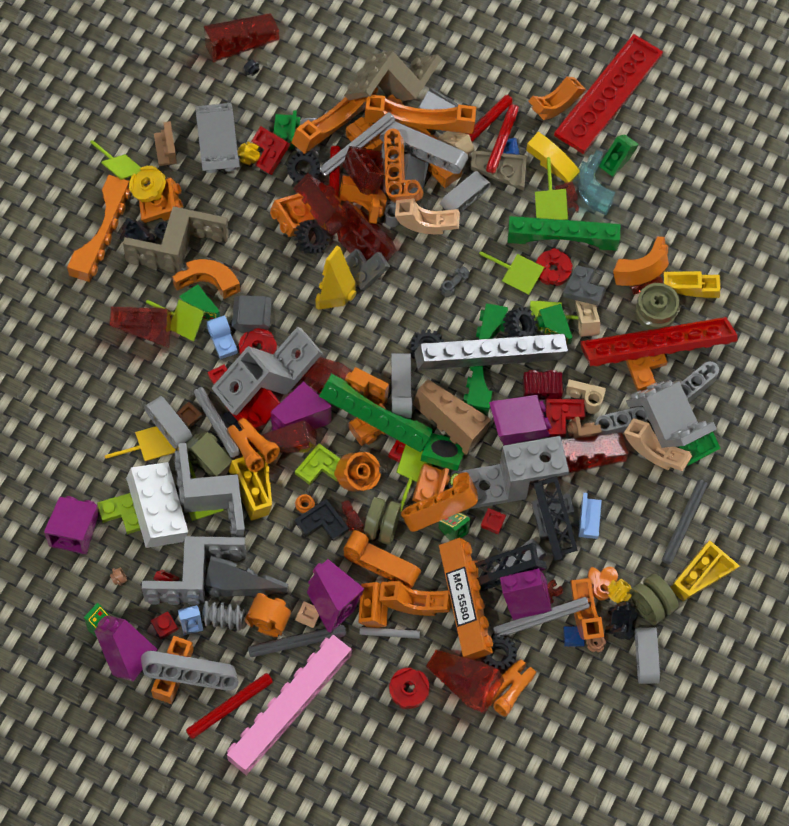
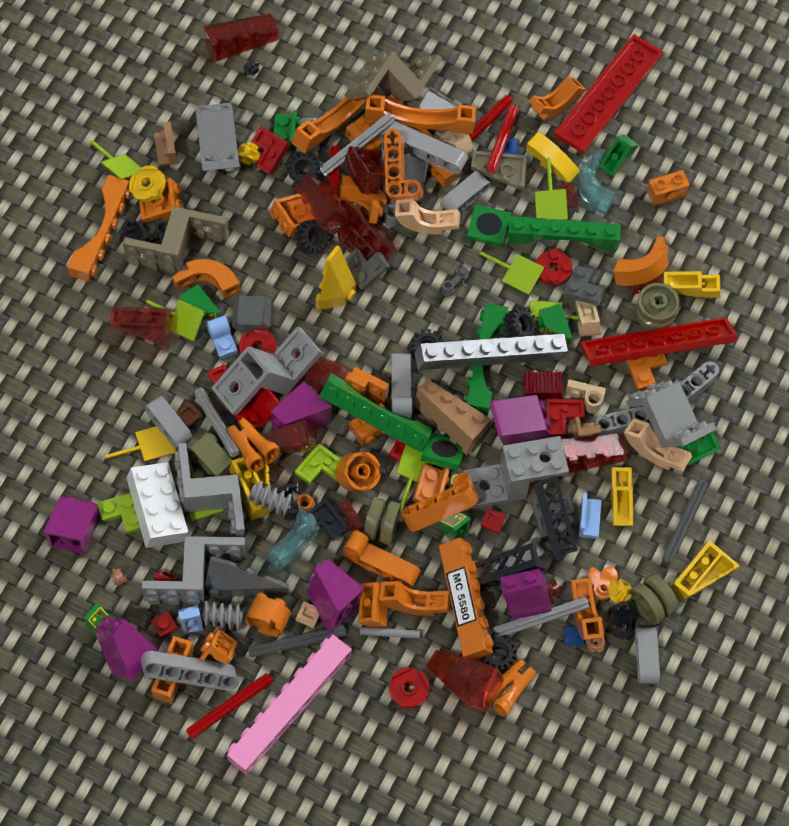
(219, 646): none -> orange bracket
(270, 498): none -> light grey piece
(291, 512): none -> black piece
(294, 542): none -> clear light blue arch
(488, 225): none -> green tile
(622, 496): none -> yellow slope
(668, 188): none -> orange brick

